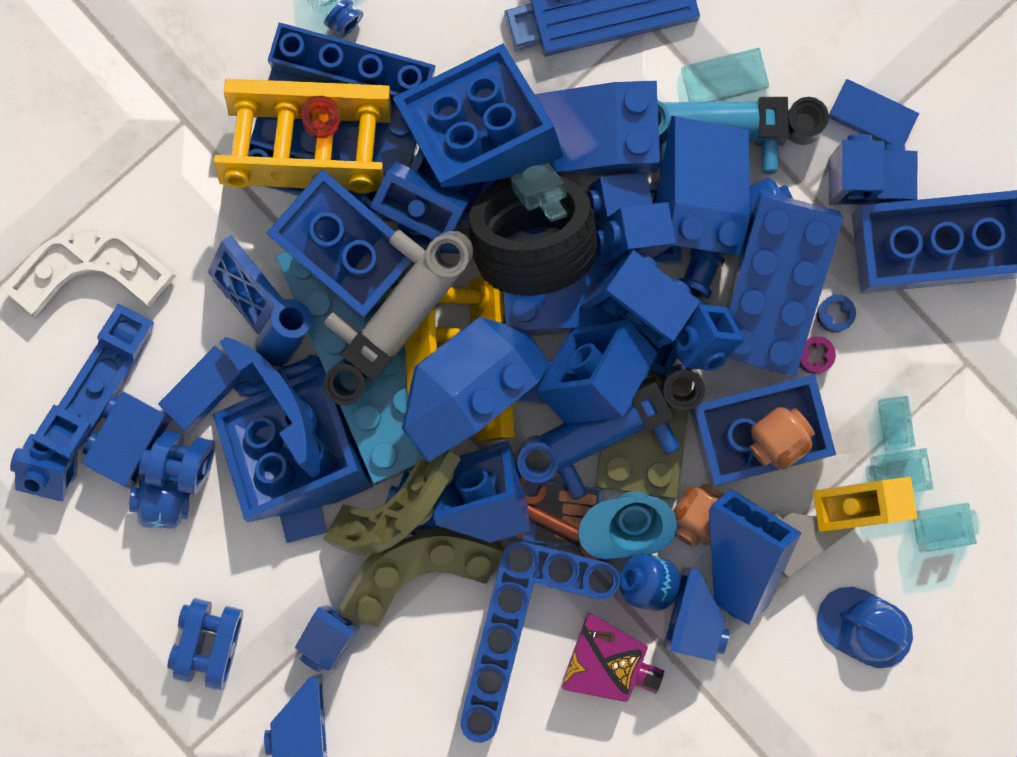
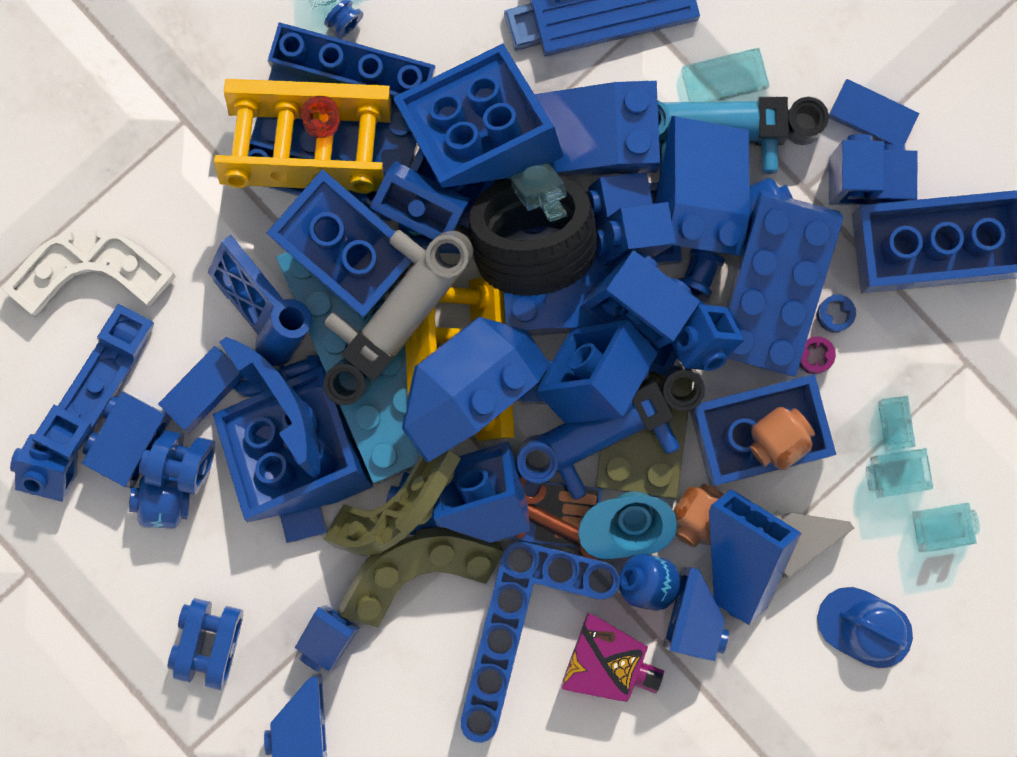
(865, 504): yellow slope -> none

